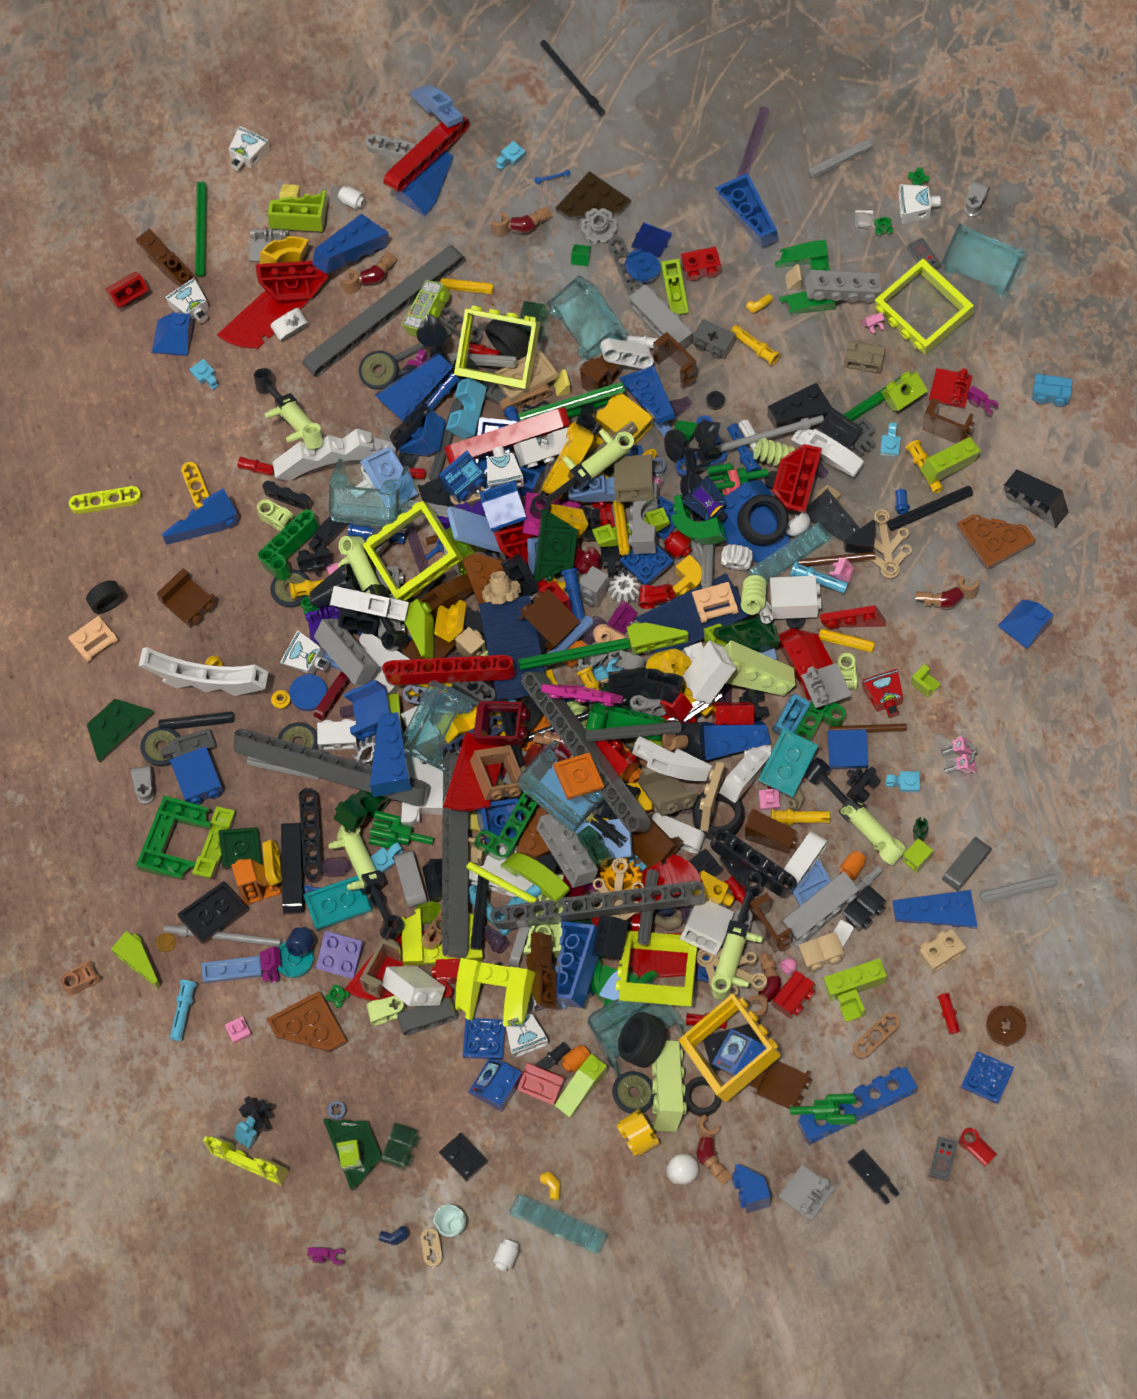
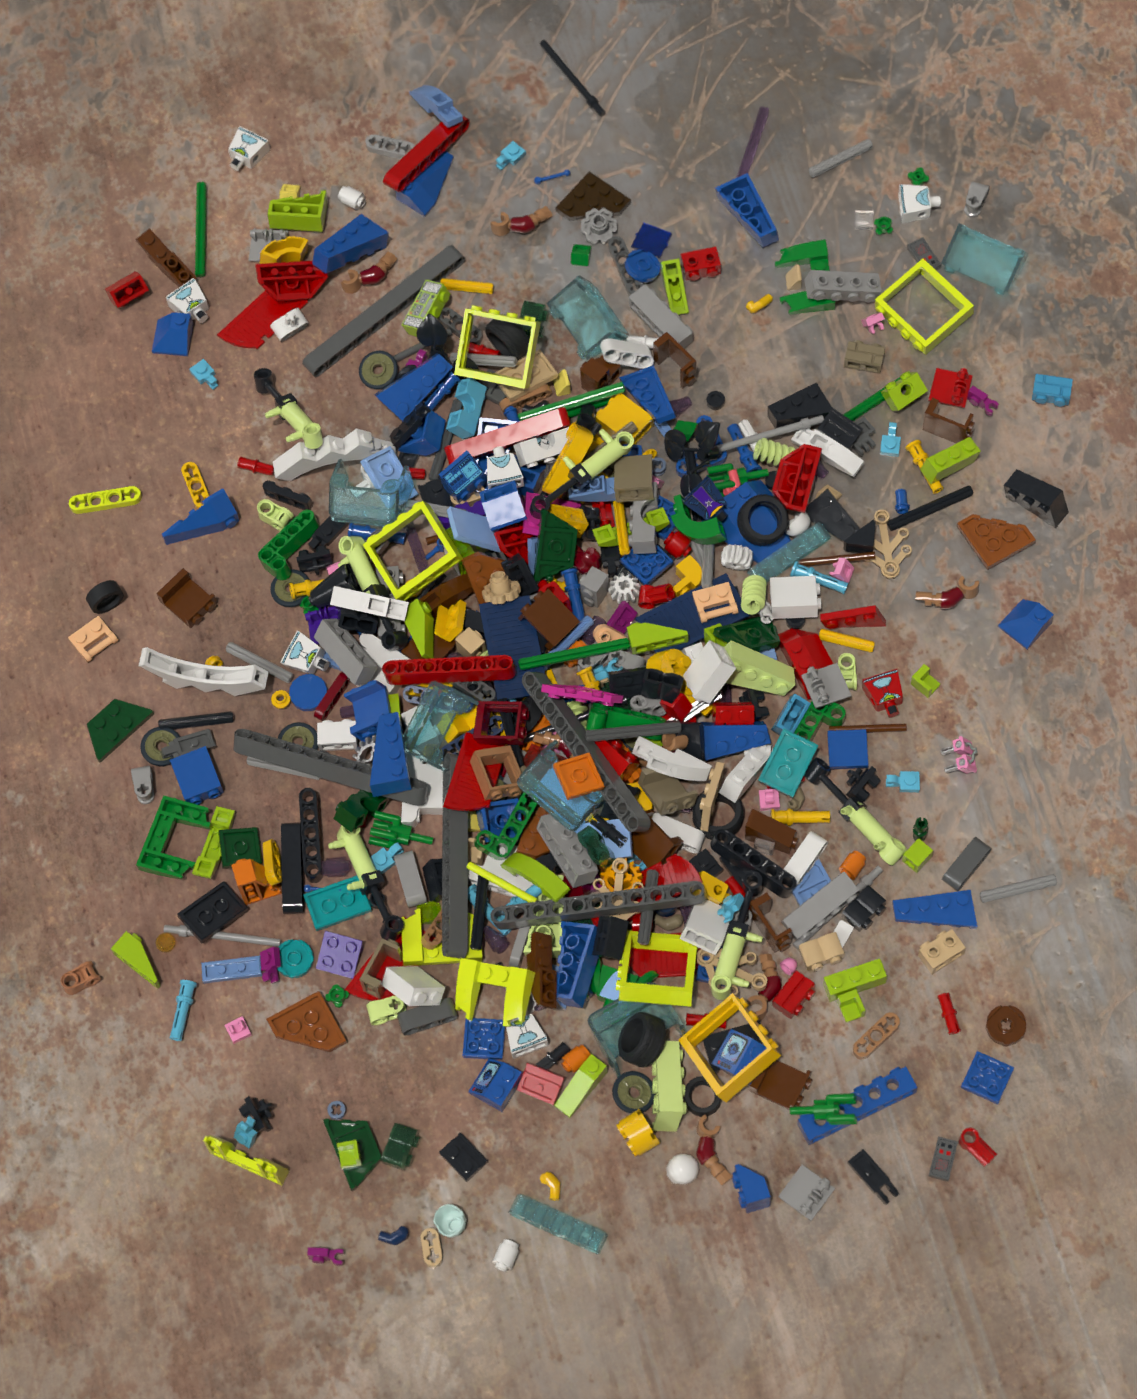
(252, 659): none -> light grey axle
(299, 941): dark blue head -> none
(446, 973): red brick -> none
(714, 339): dark grey brick -> none
(730, 905): none -> medium azure plate
(761, 349): yellow pin -> none
(764, 846): none -> clear tile

